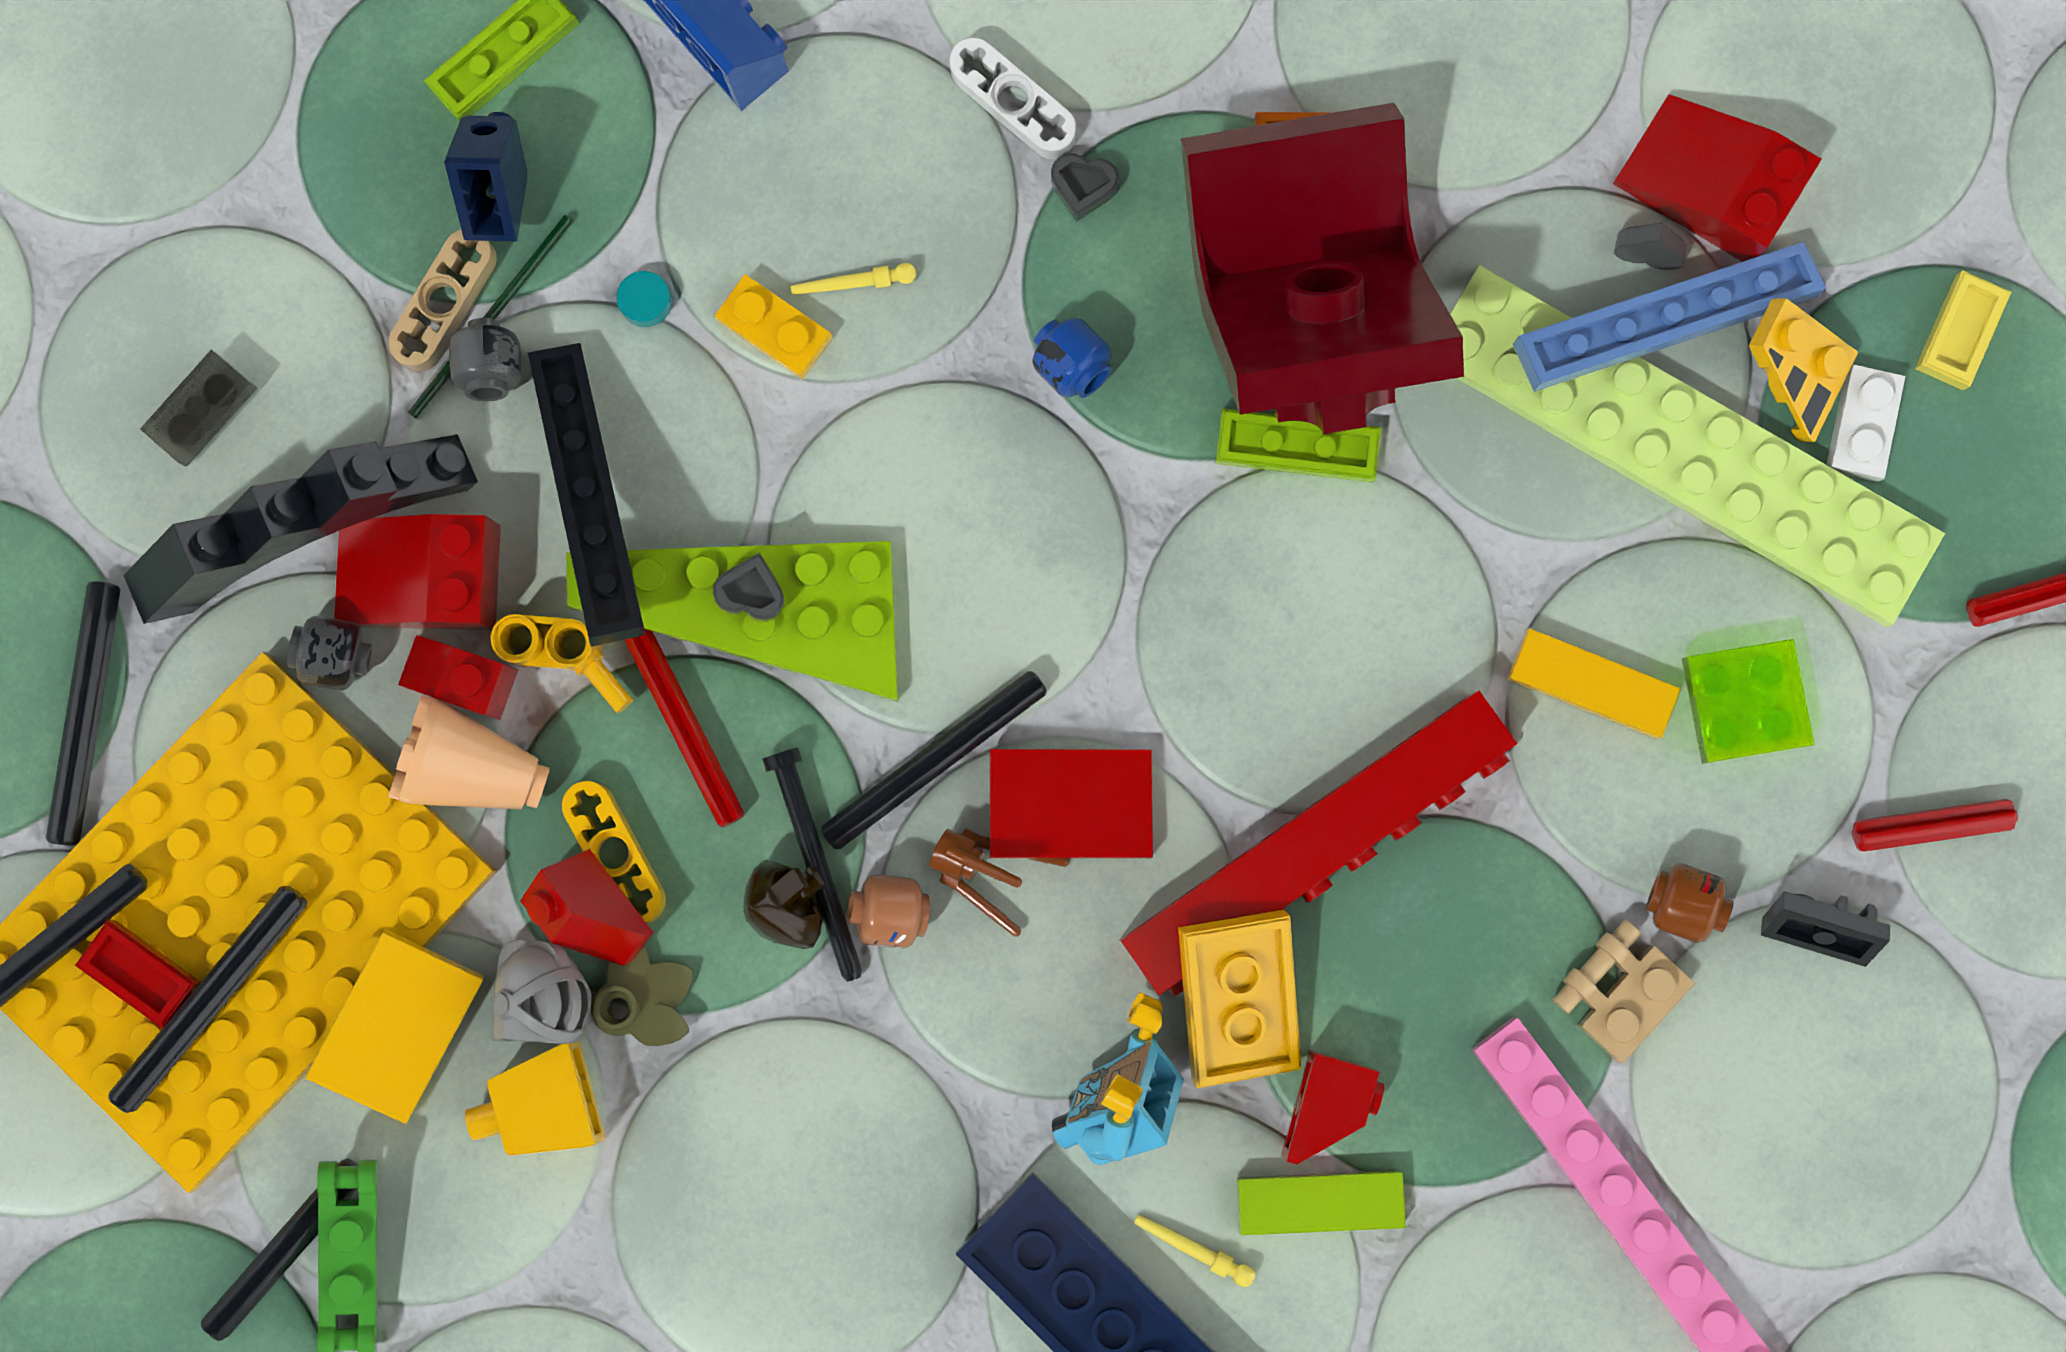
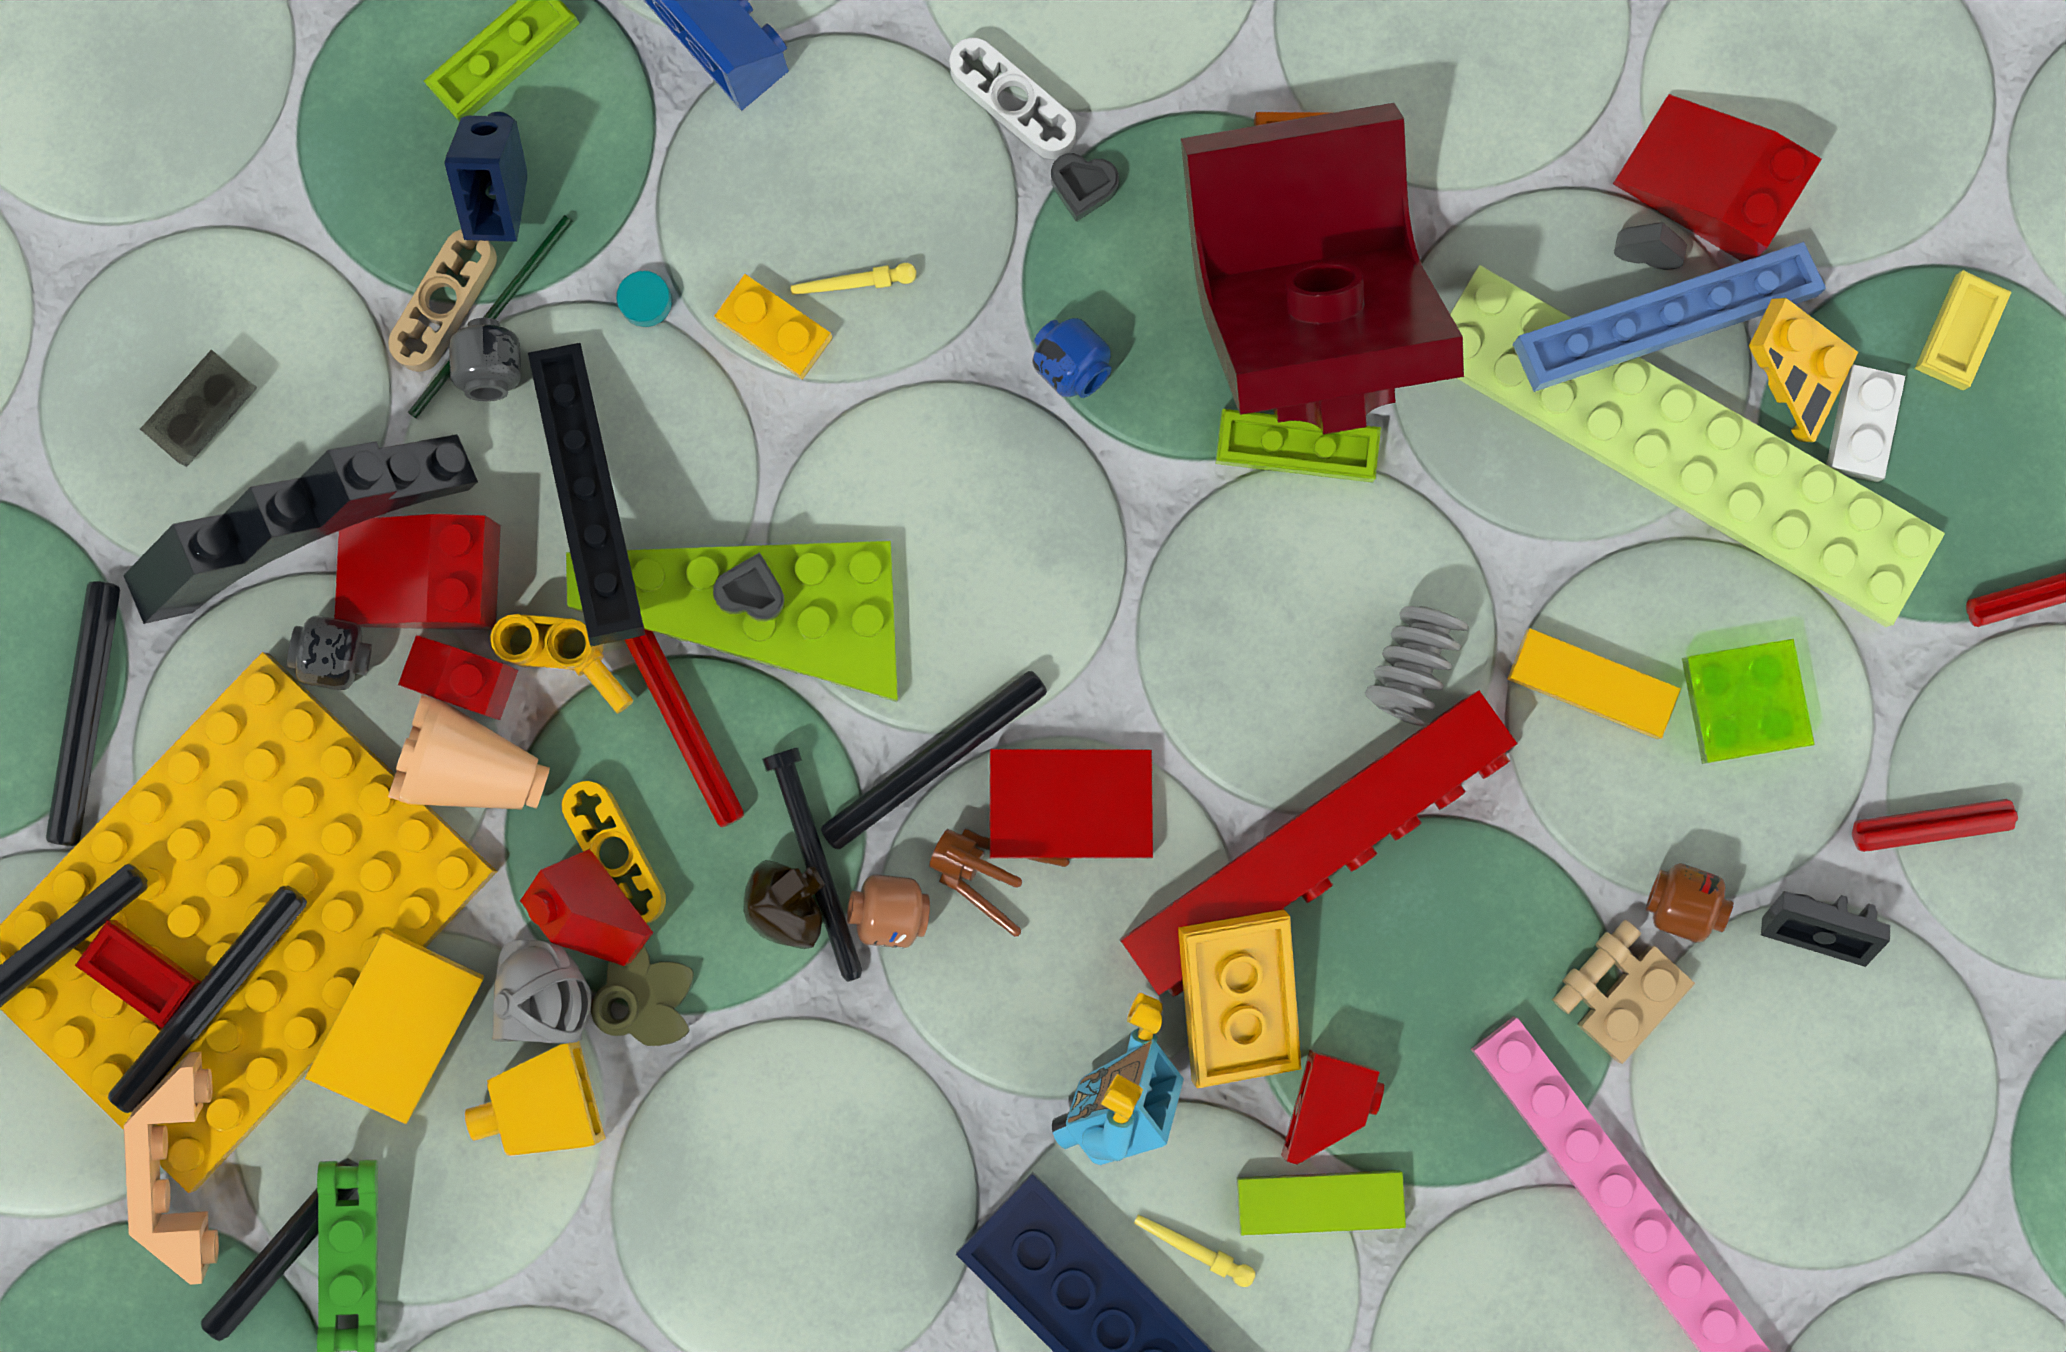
(177, 1238): none -> light nougat slope
(1414, 662): none -> light grey piece

